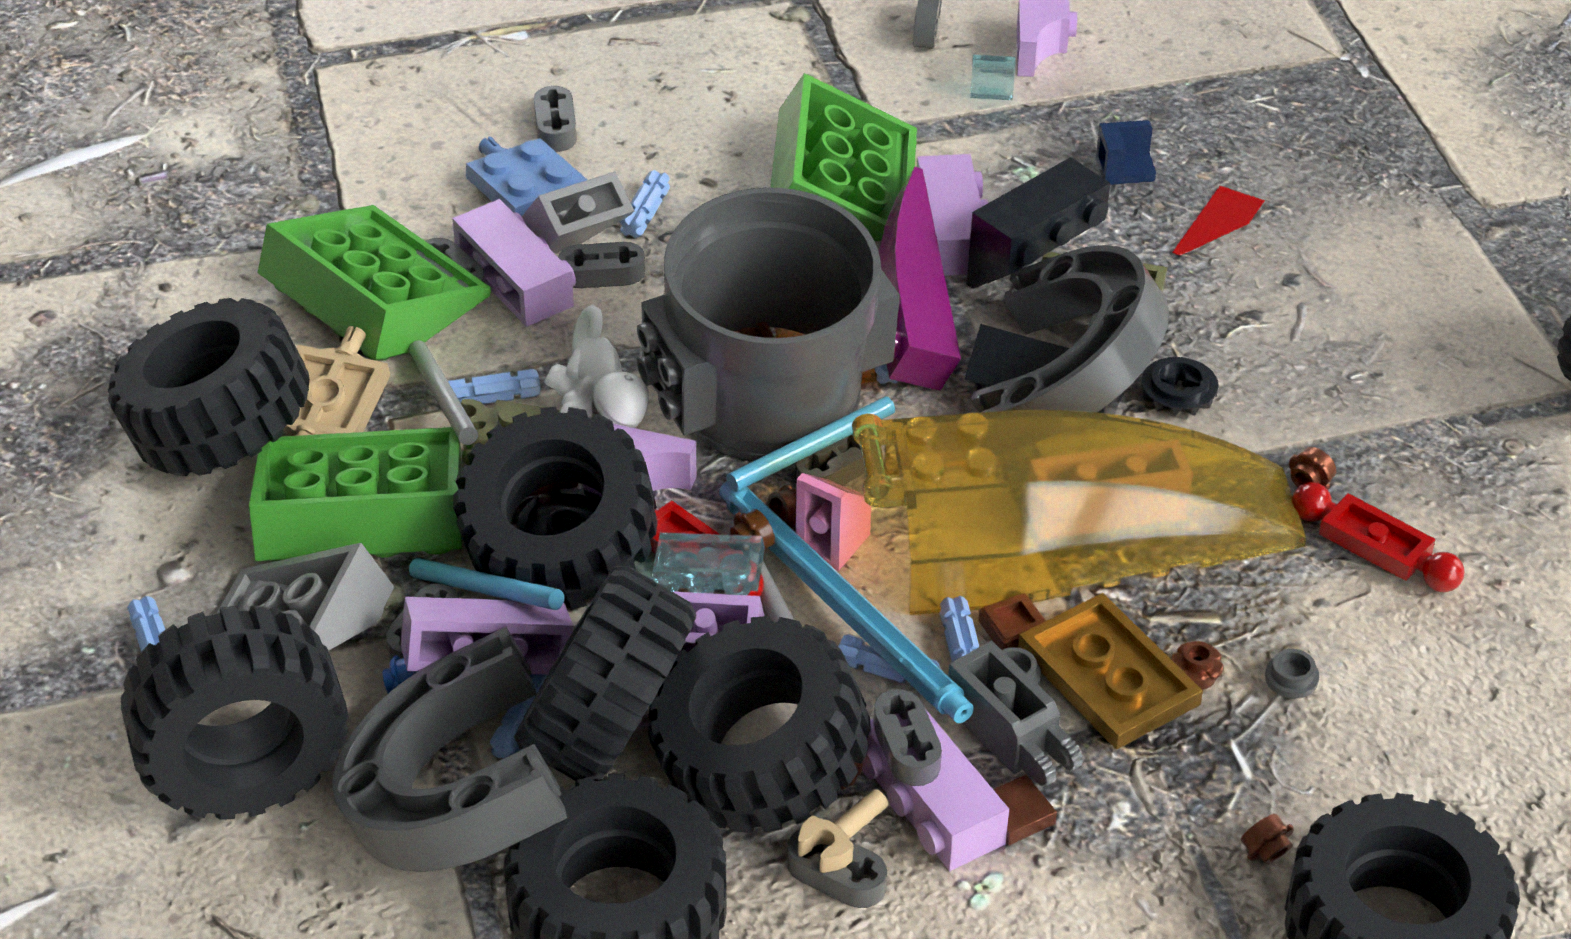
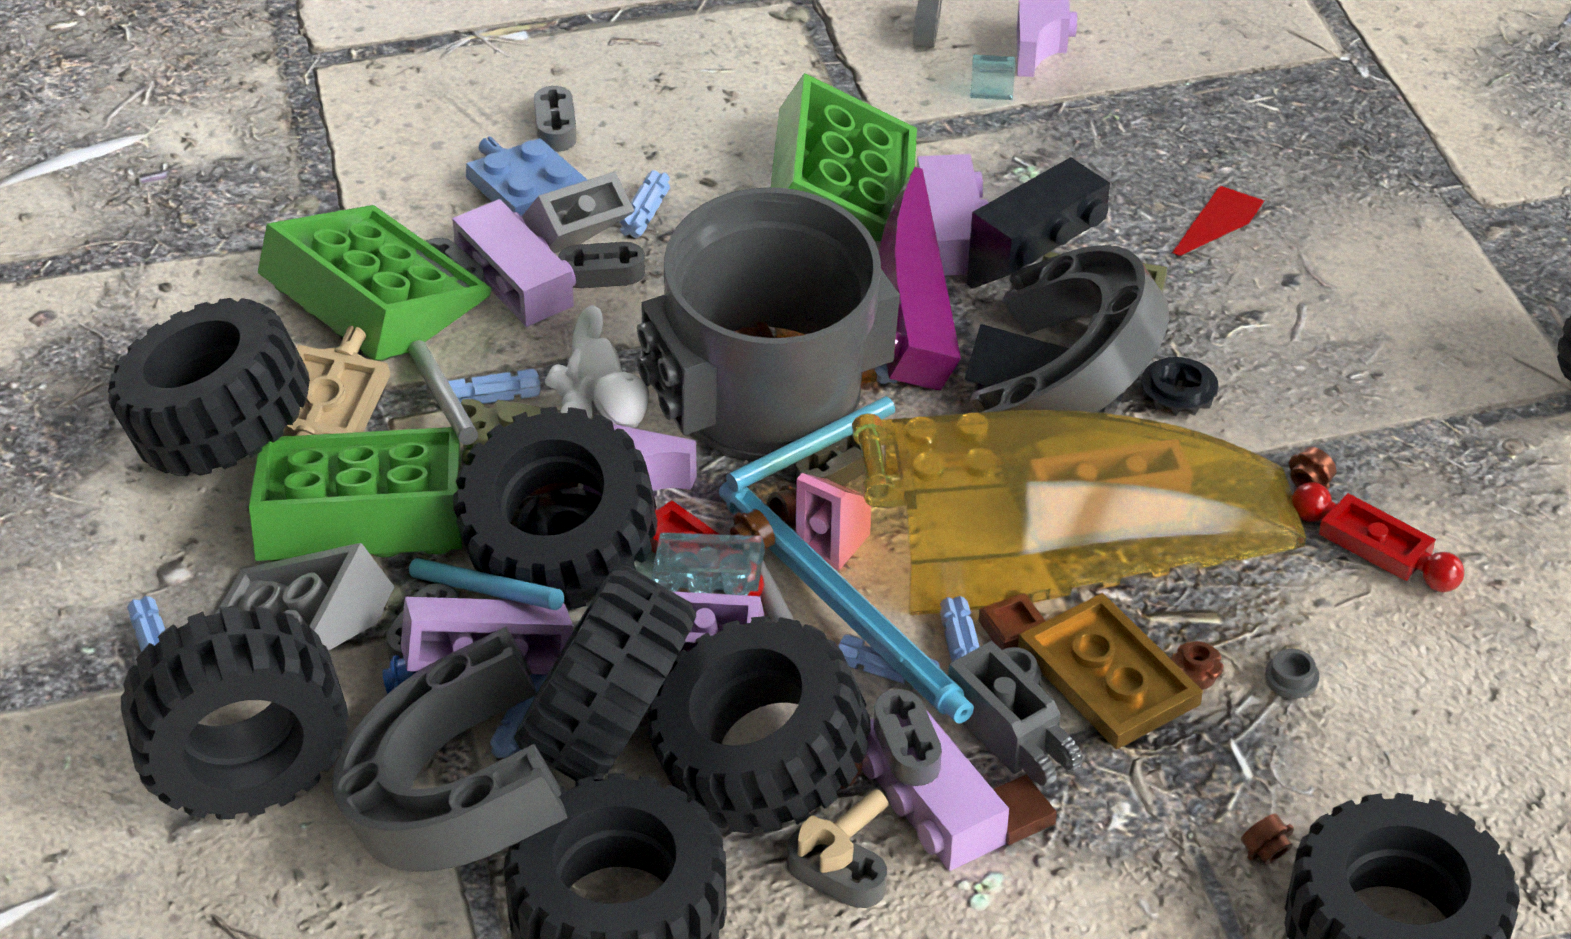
(1125, 152): dark blue panel -> none

